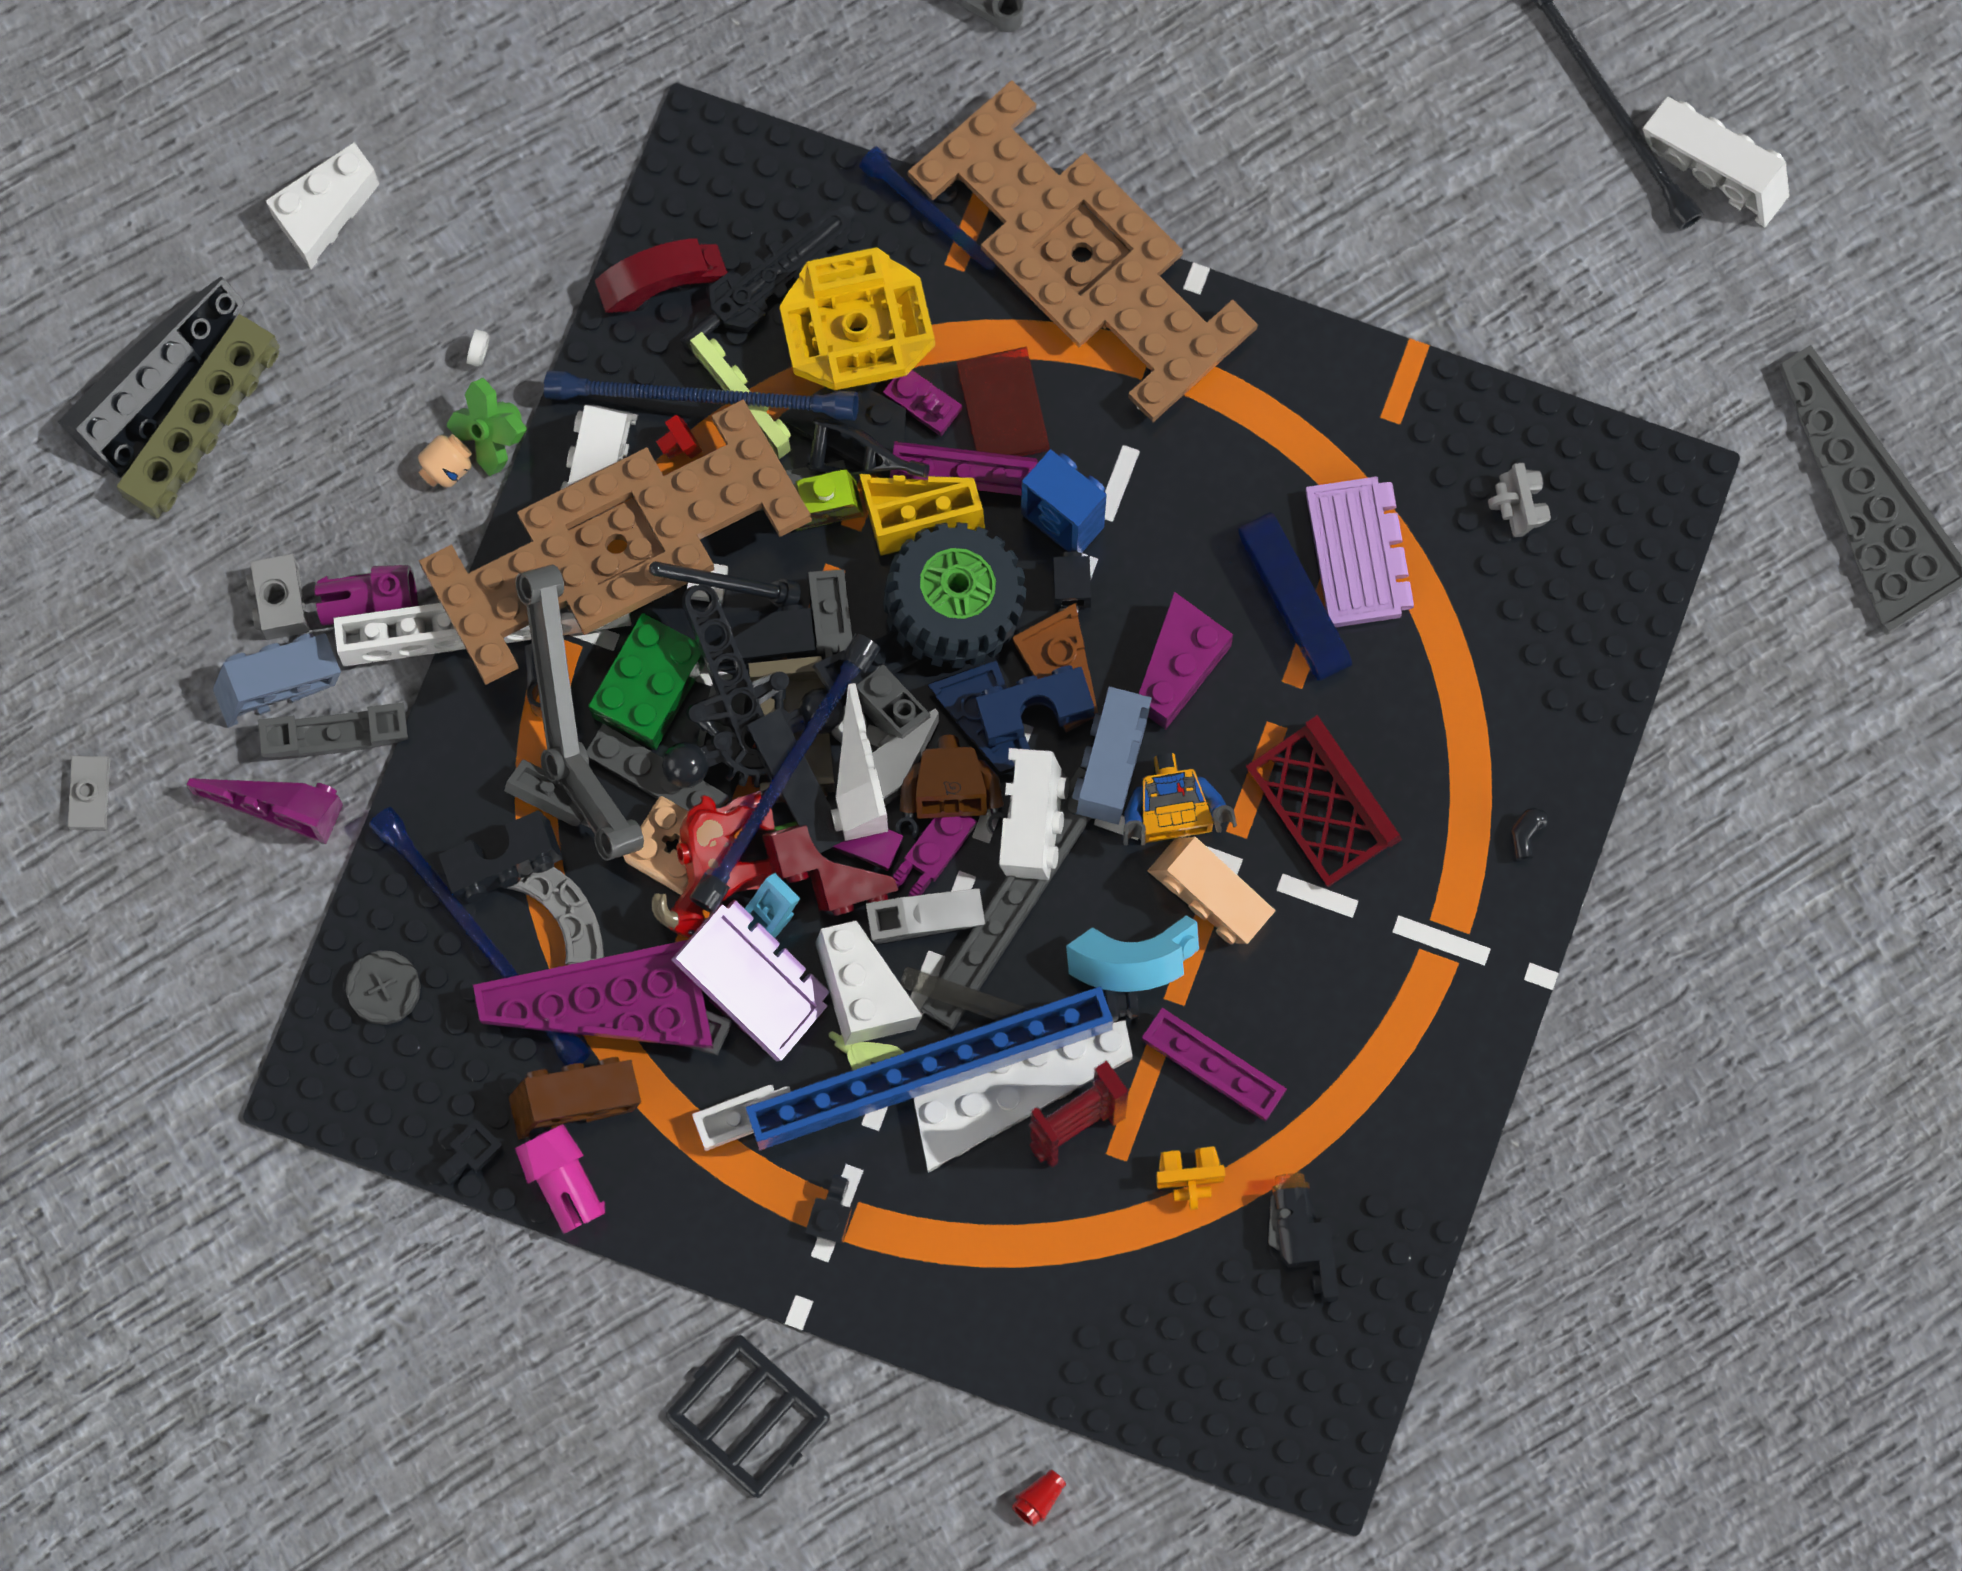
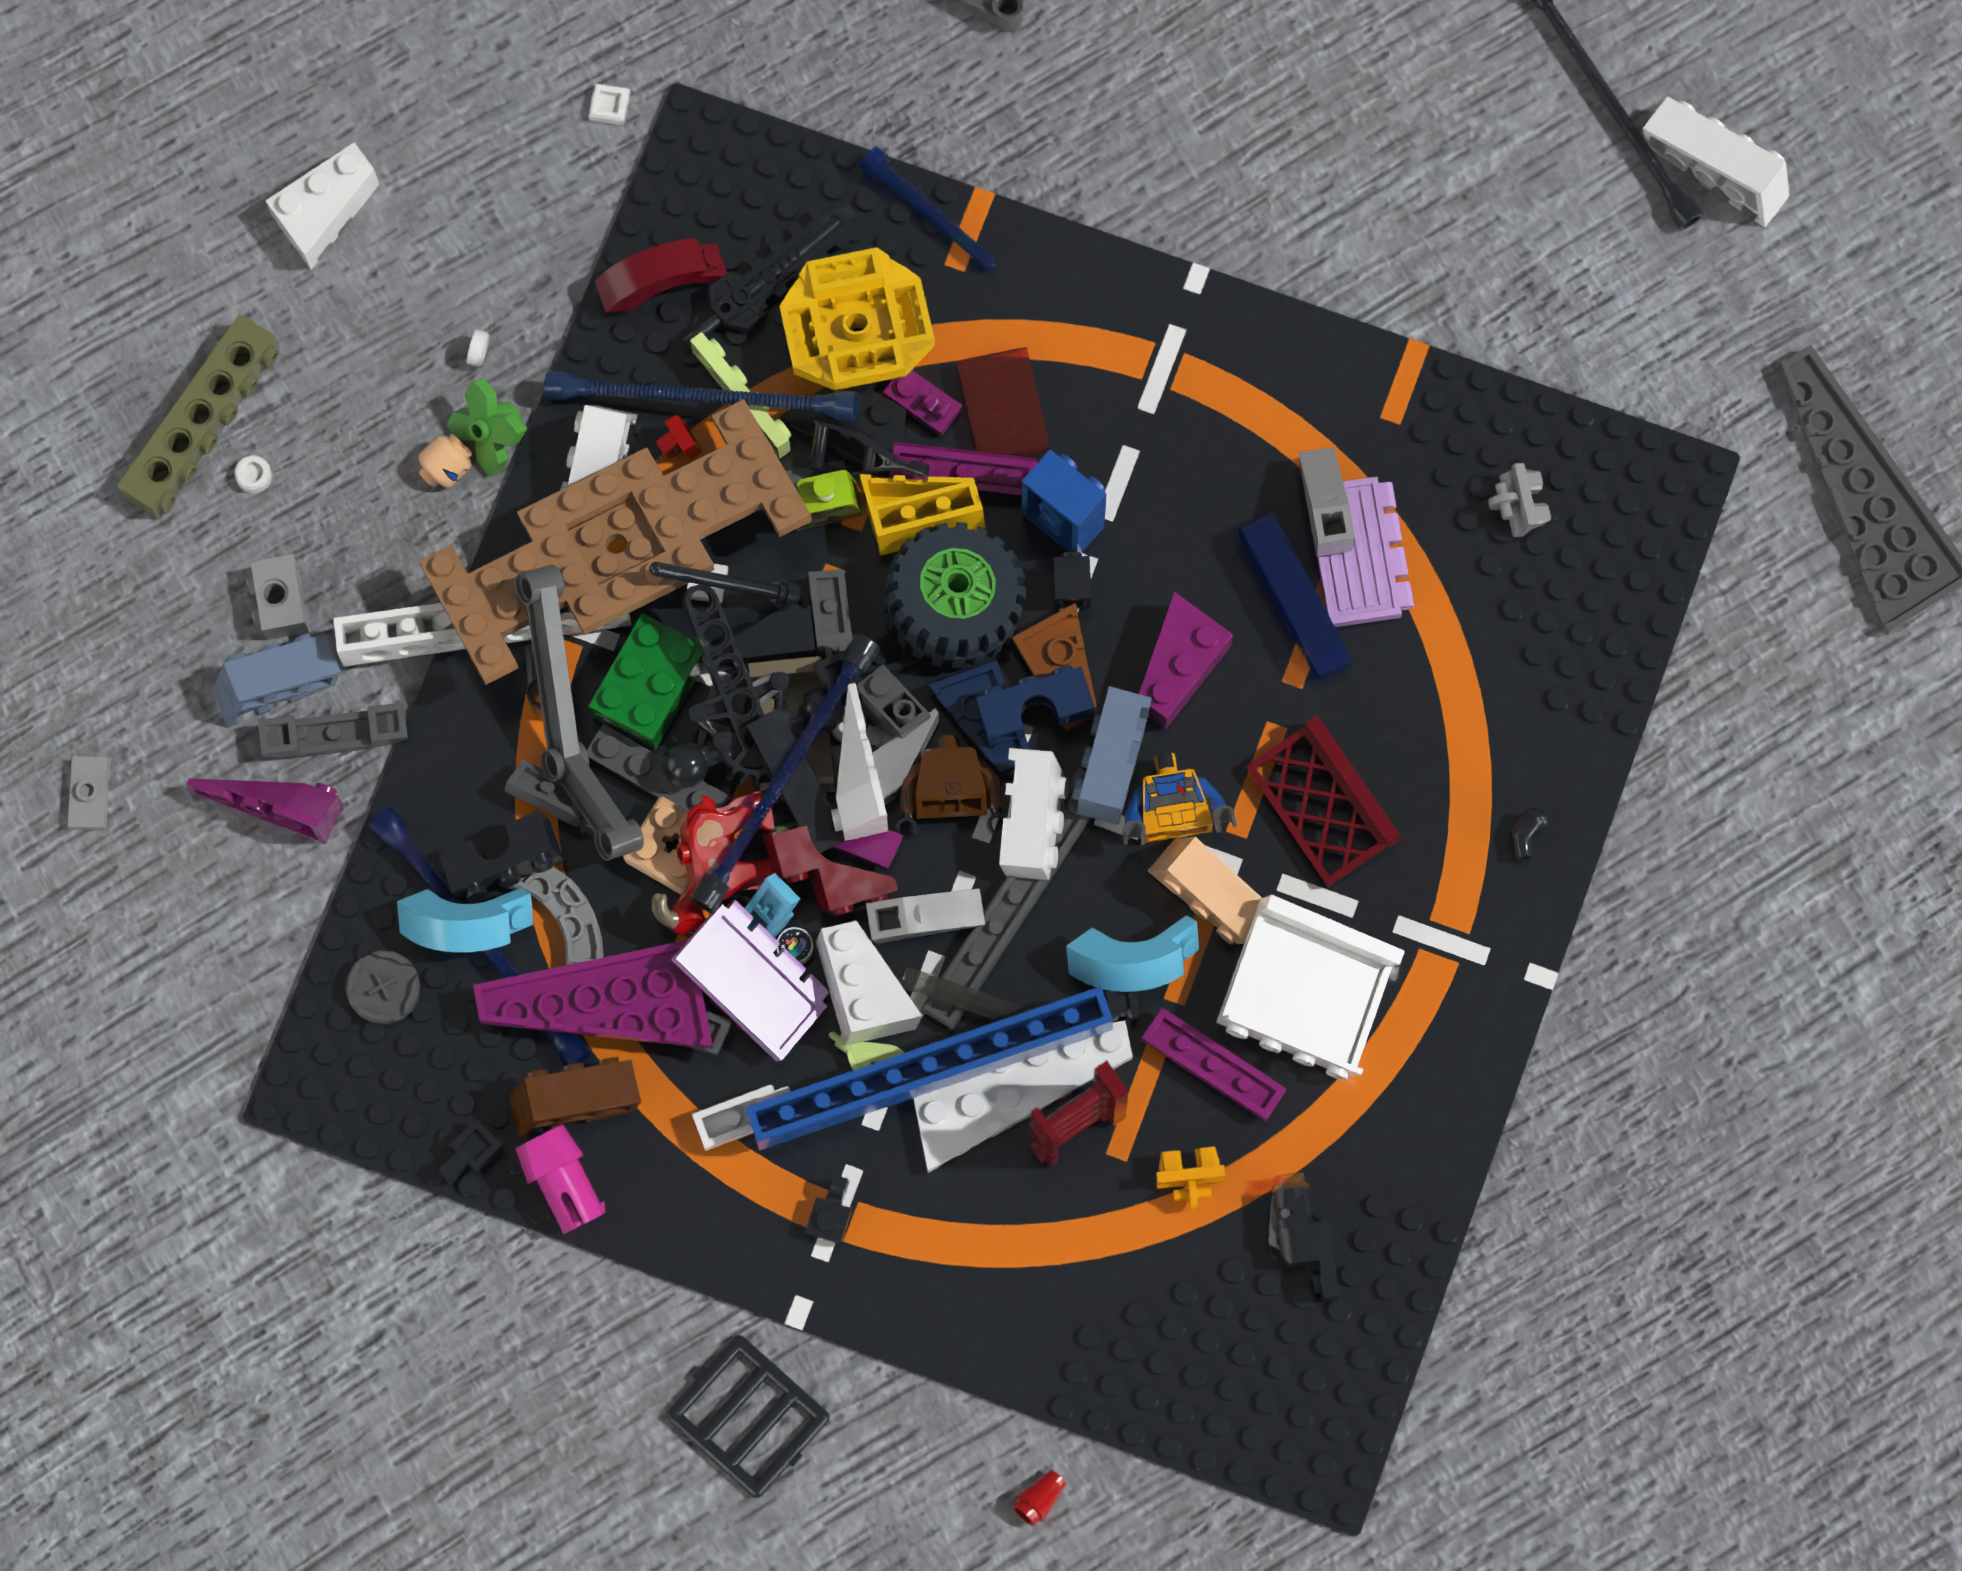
(142, 387): black wedge -> none
(253, 474): none -> white tile
(380, 590): magenta piece -> none
(463, 927): none -> medium azure arch
(609, 104): none -> white tile
(797, 942): none -> tile
(934, 850): magenta hinge -> none
(1048, 222): medium nougat piece -> none
(1307, 987): none -> white panel
(1326, 502): none -> light grey slope

